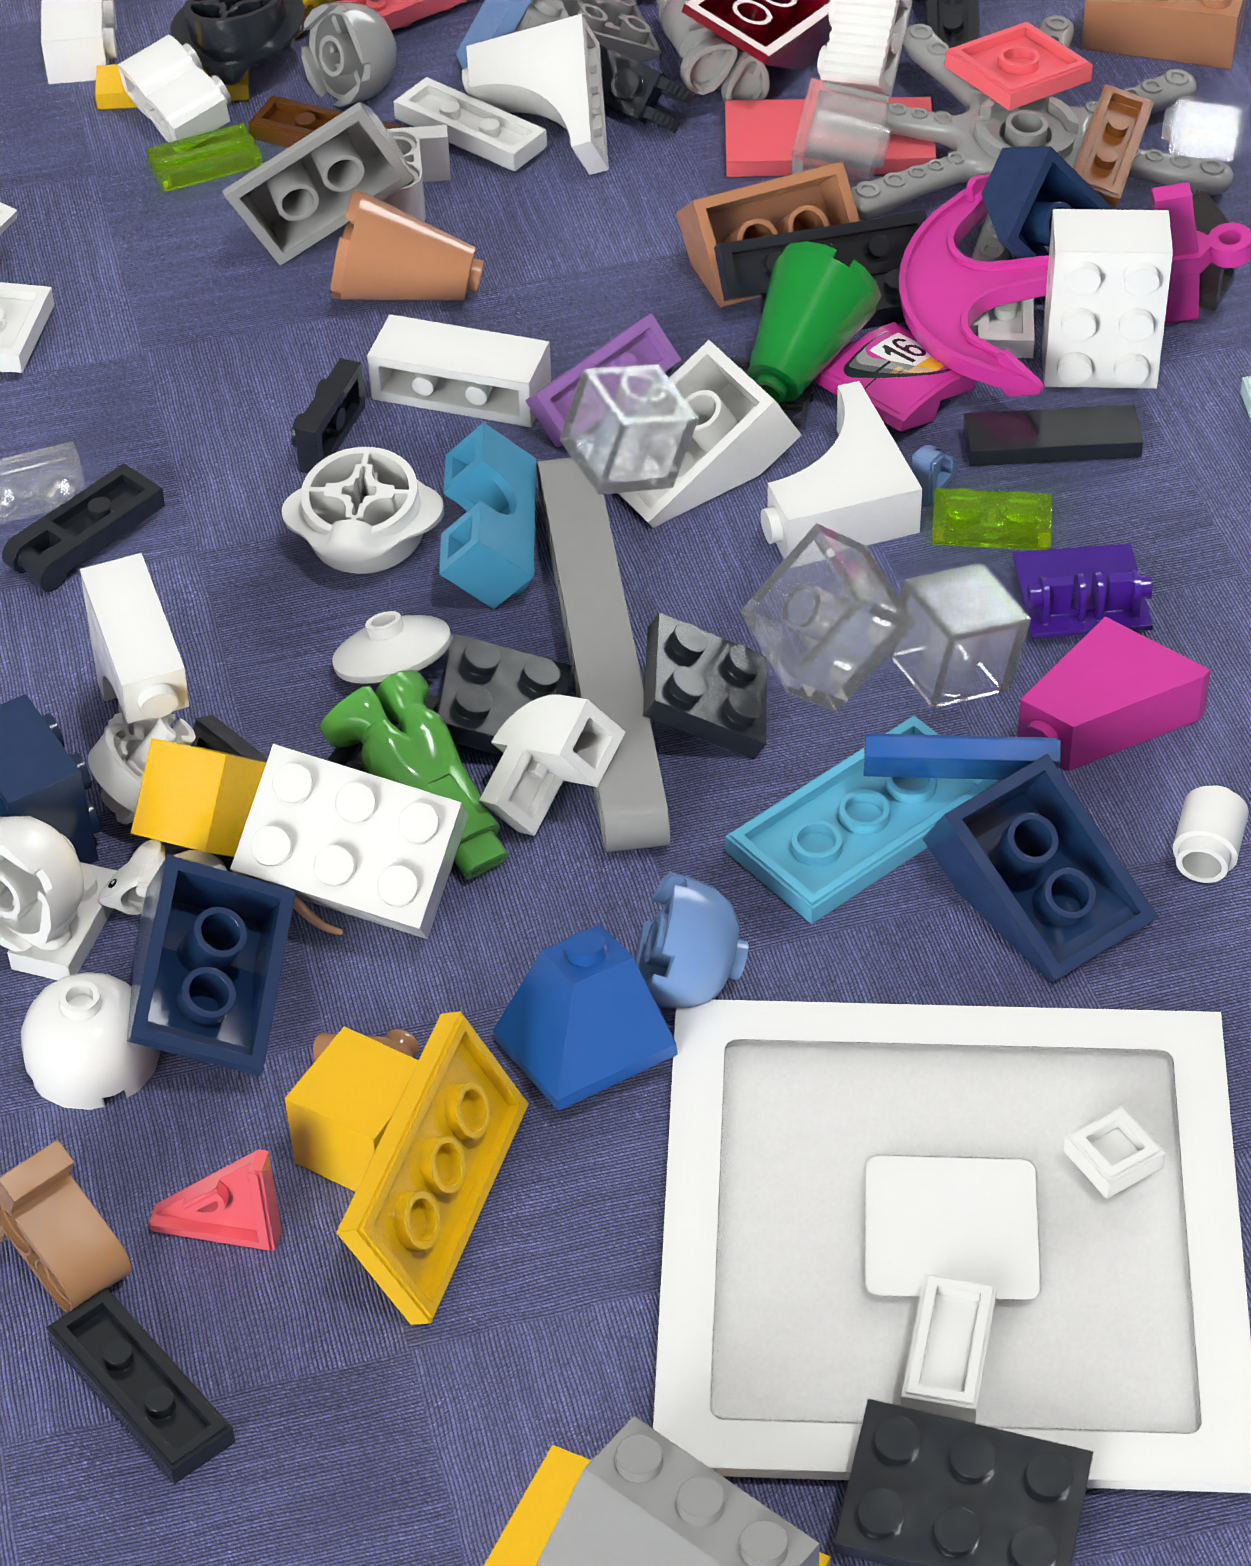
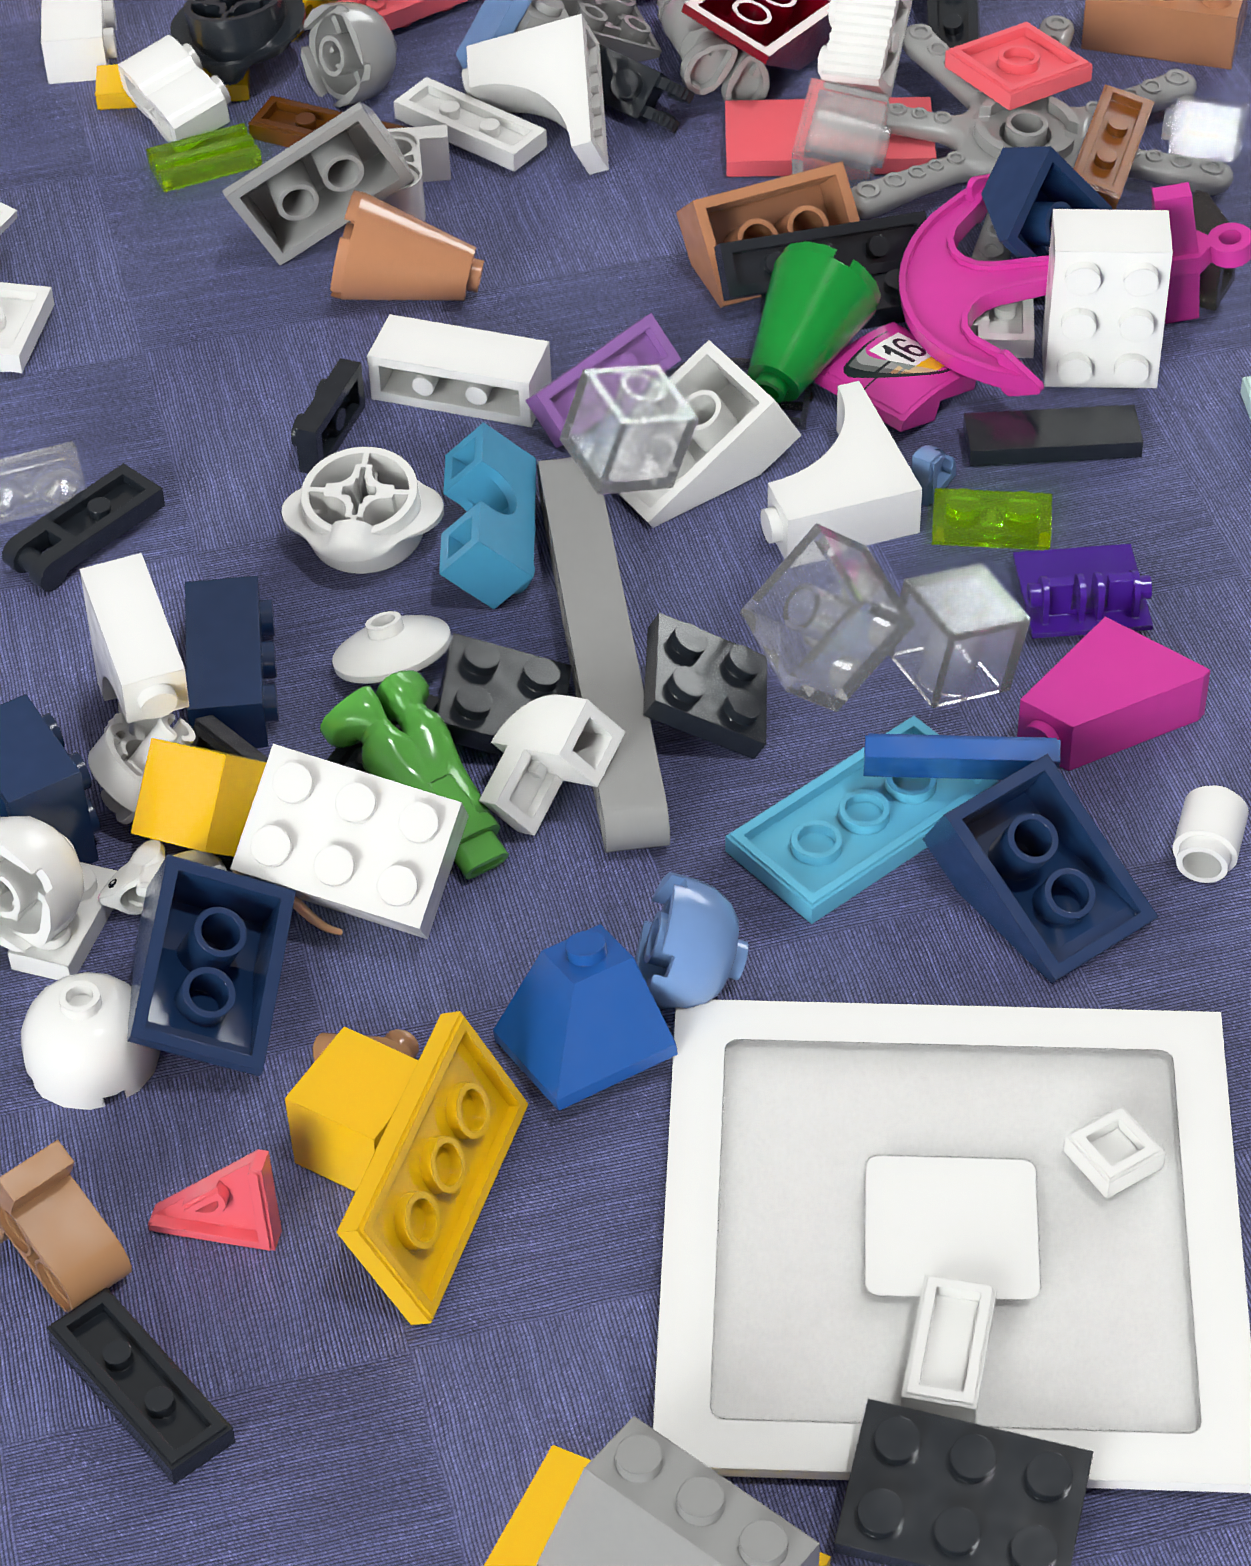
(229, 656): none -> dark blue brick

